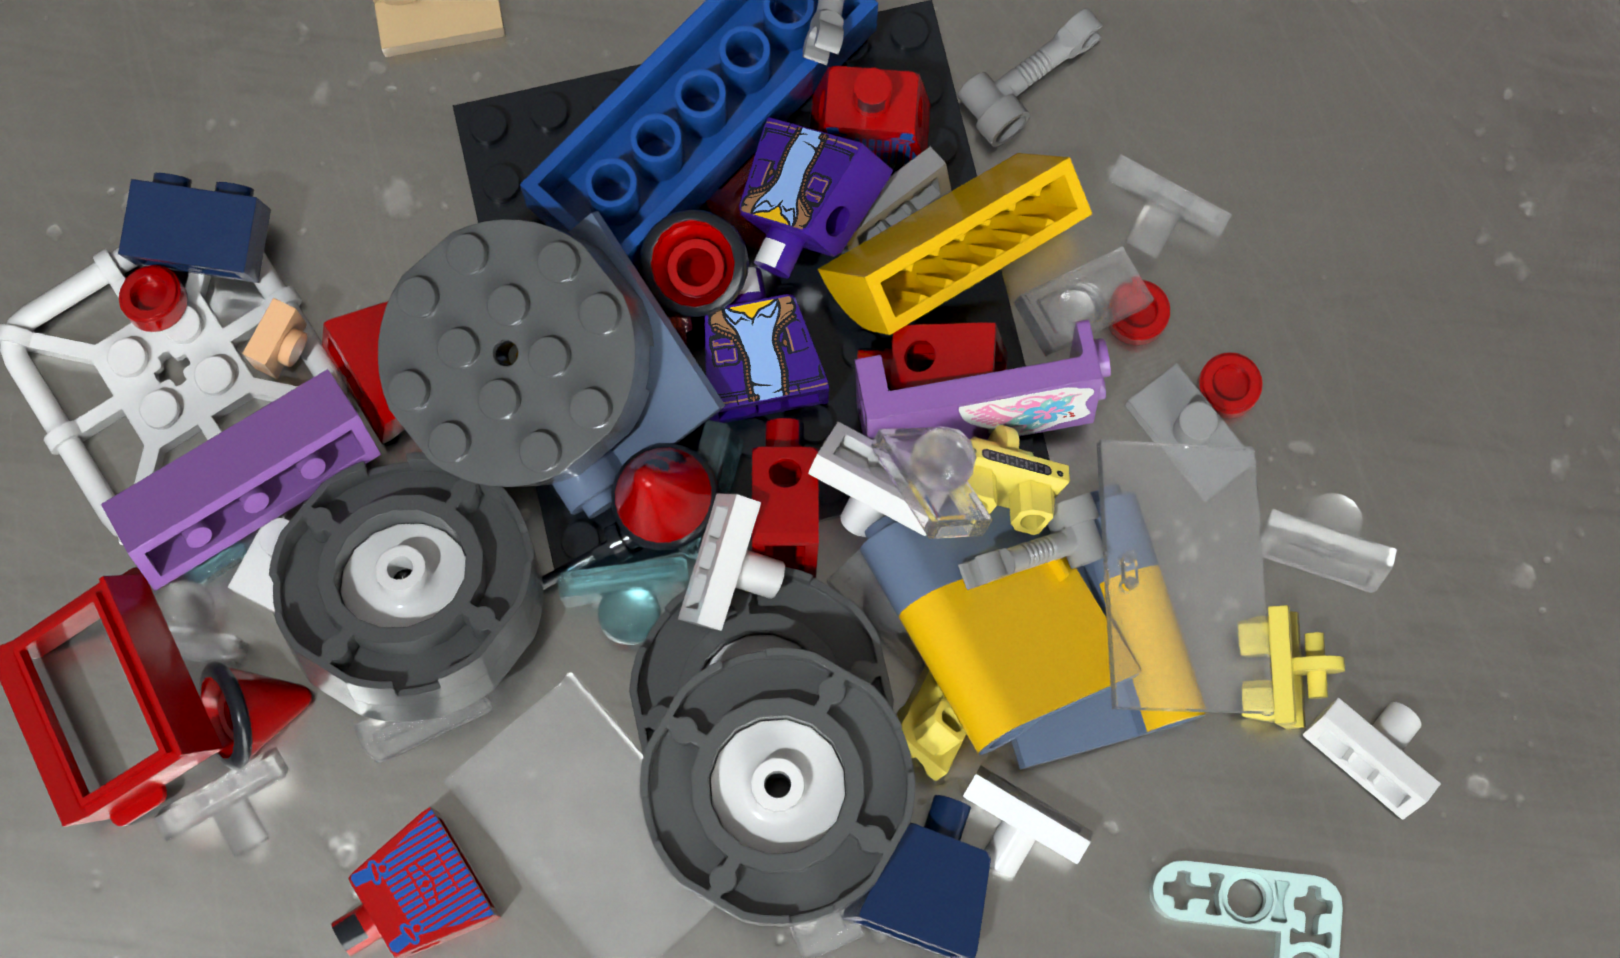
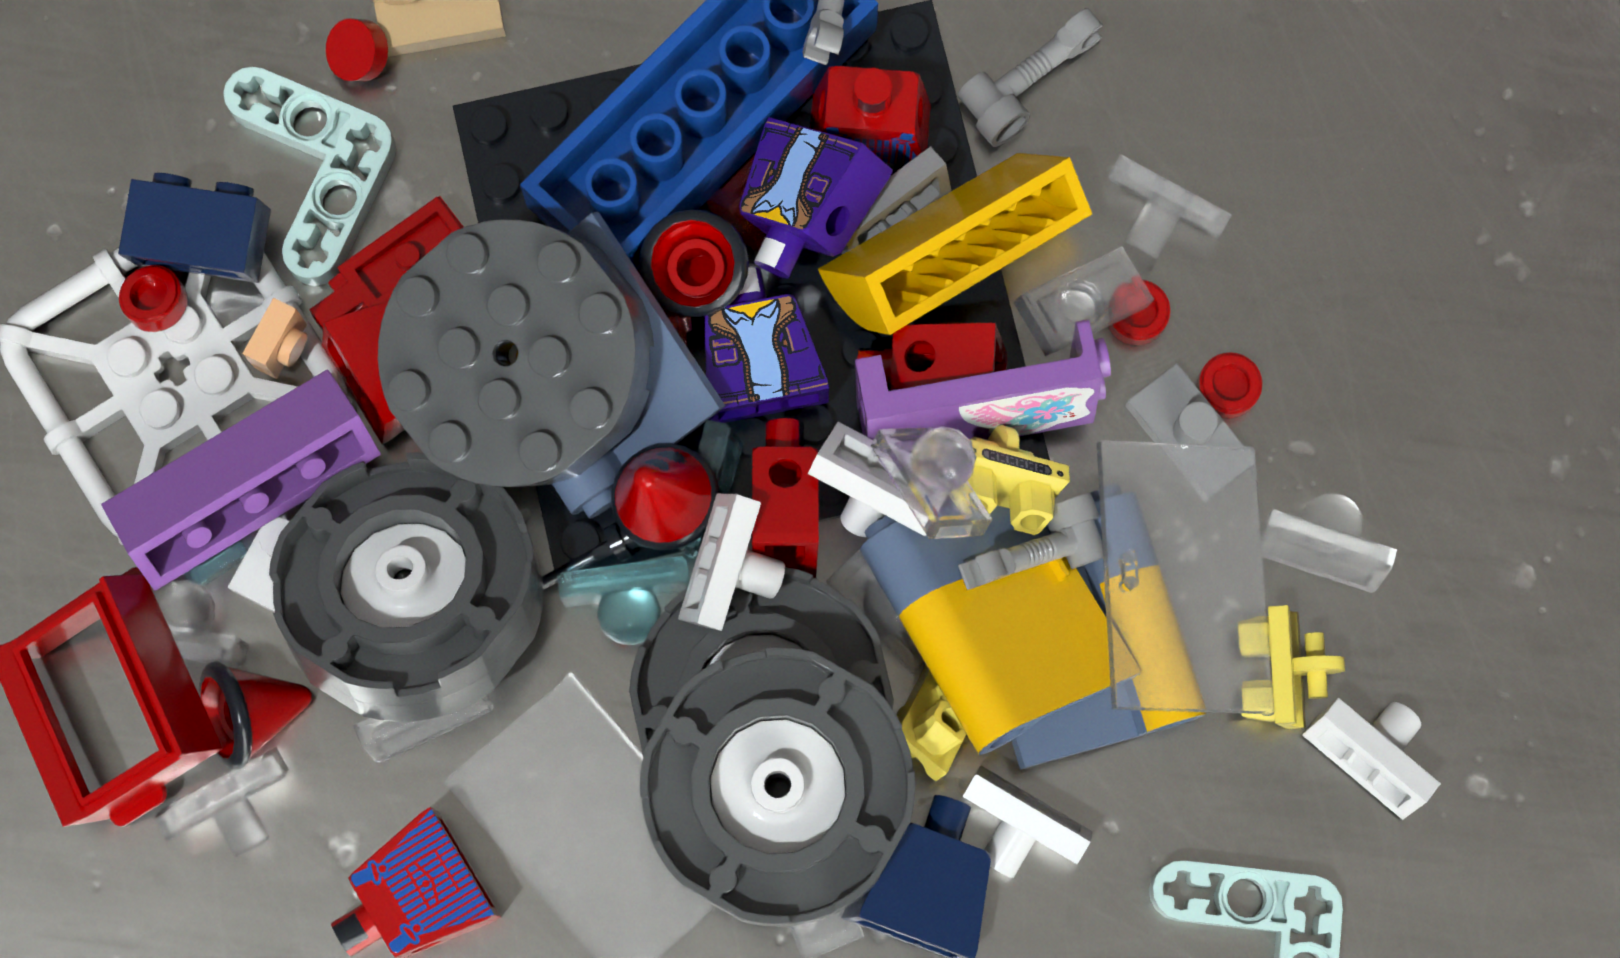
(330, 145): none -> light aqua beam
(356, 50): none -> red tile
(376, 269): none -> red hinge

